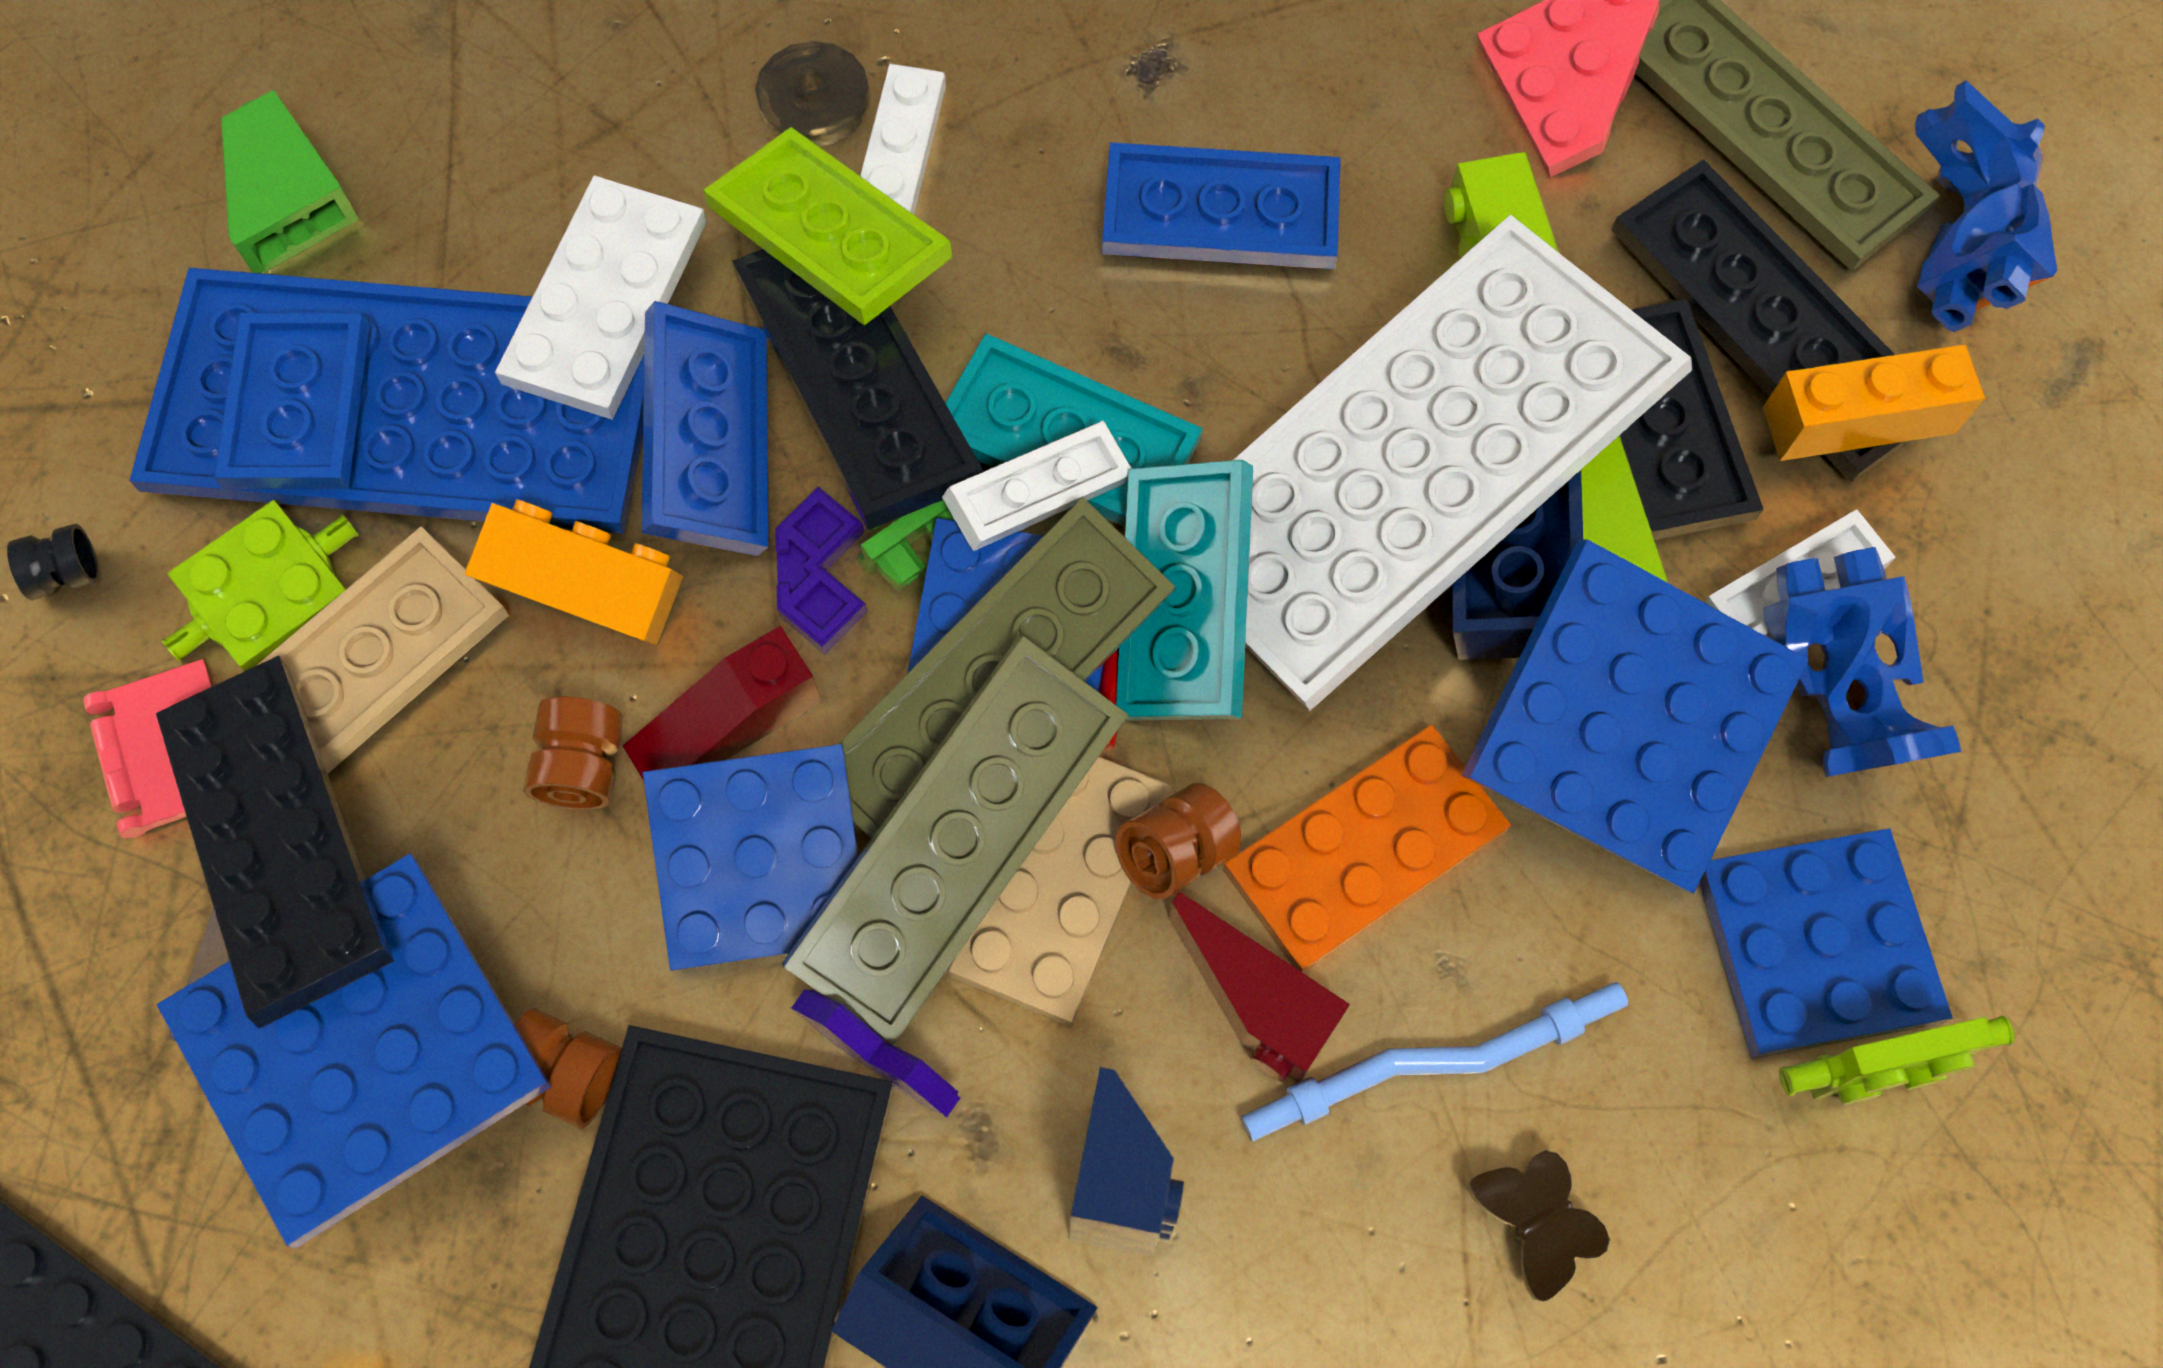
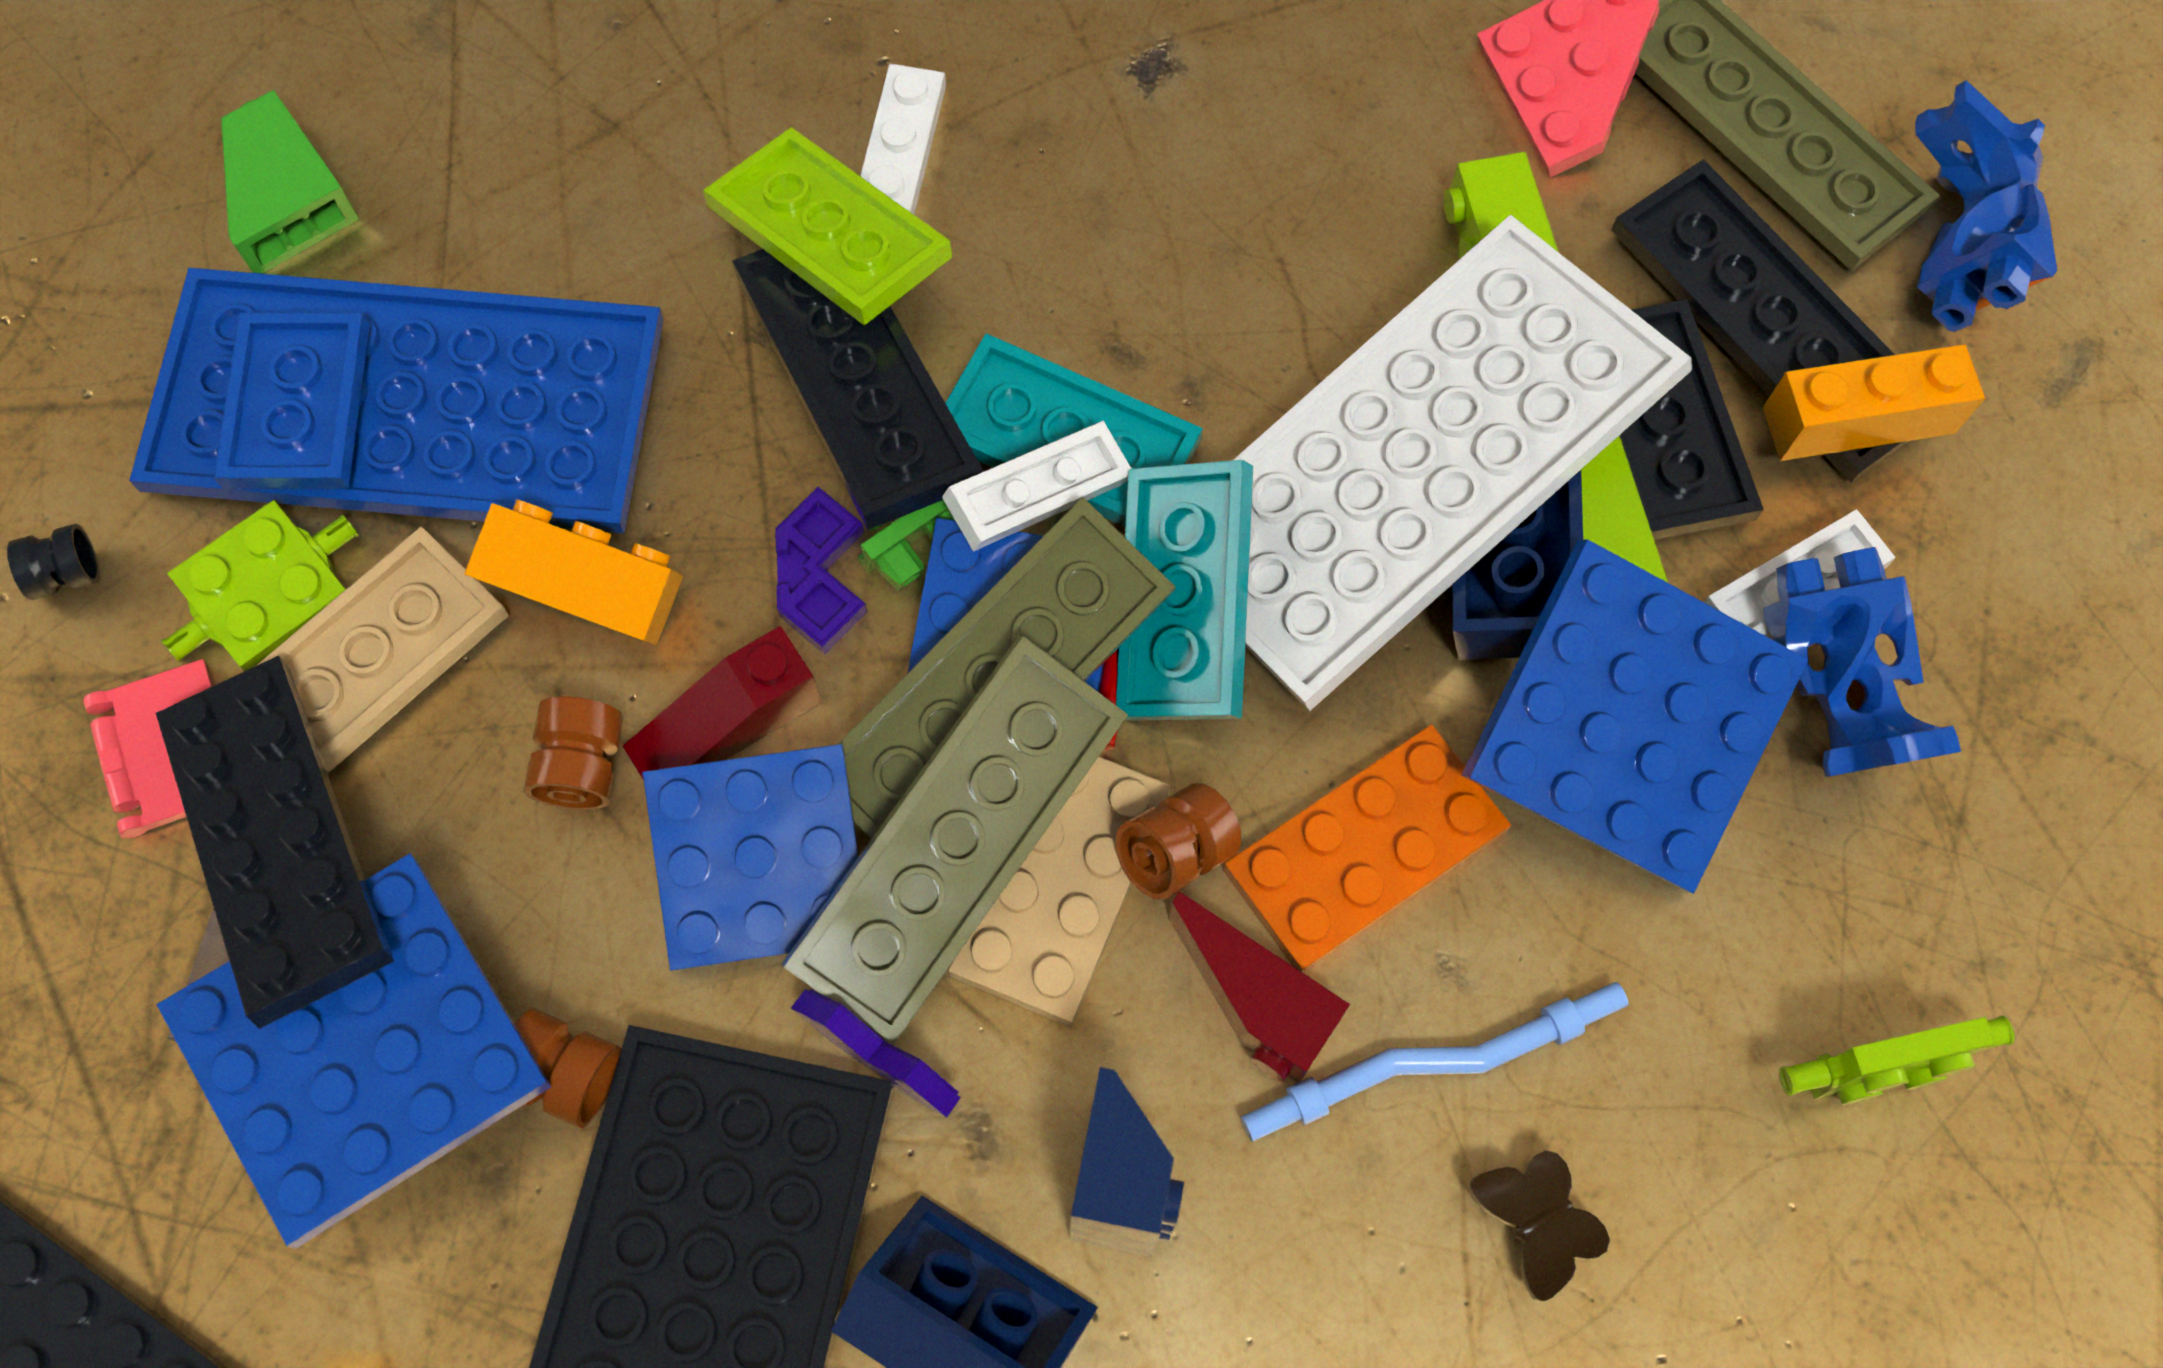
(589, 309): white plate -> none
(705, 430): blue plate -> none
(818, 114): clear smoke plate -> none
(1222, 205): blue plate -> none
(1822, 943): blue plate -> none

